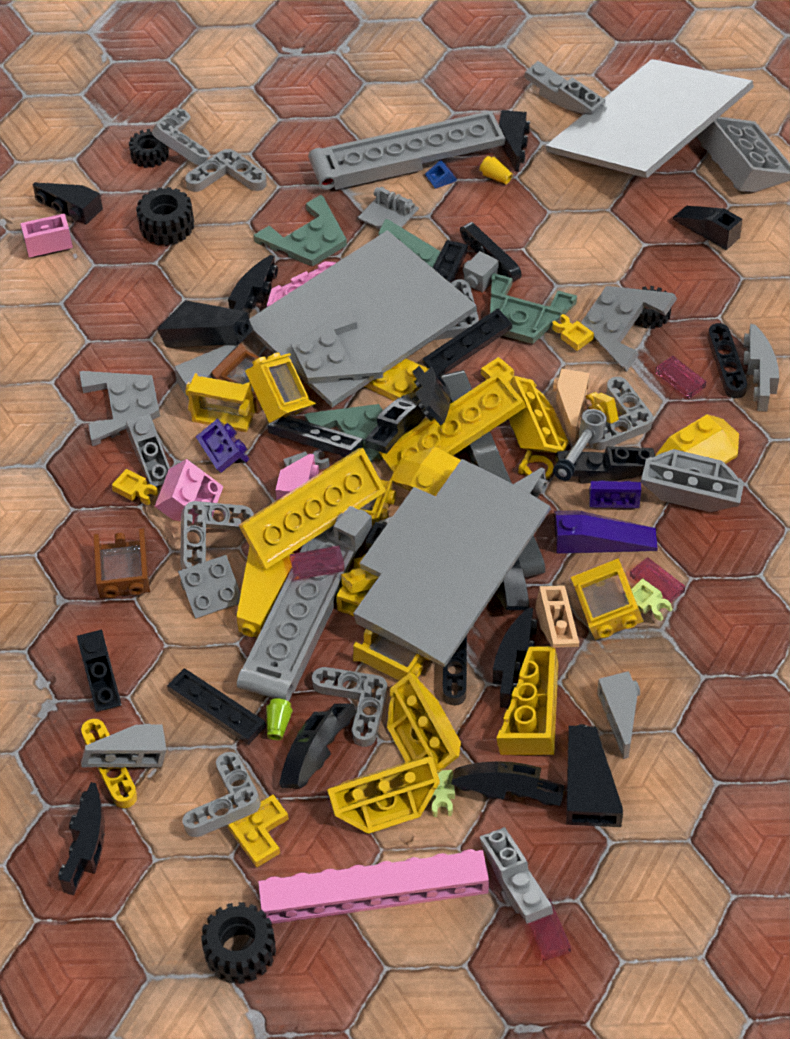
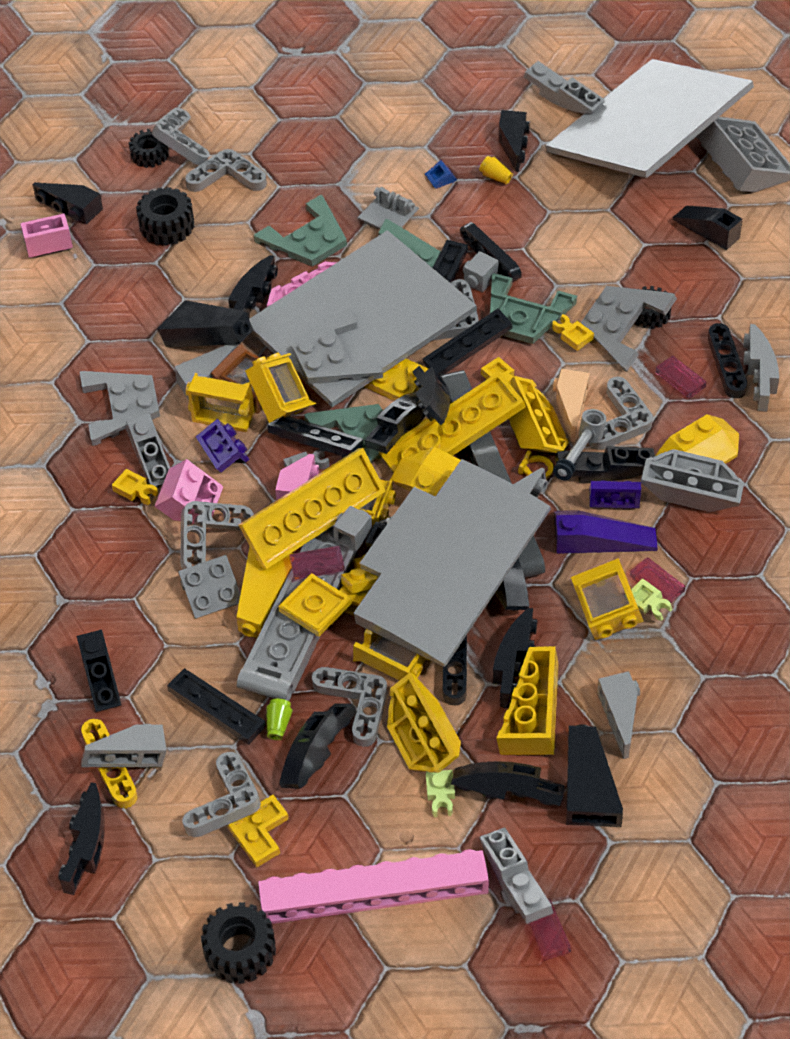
(121, 566): dark orange window -> none
(315, 604): none -> yellow tile
(386, 795): yellow wedge -> none
(403, 150): light grey hinge -> none
(556, 616): light nougat slope -> none
(605, 404): yellow plate -> none

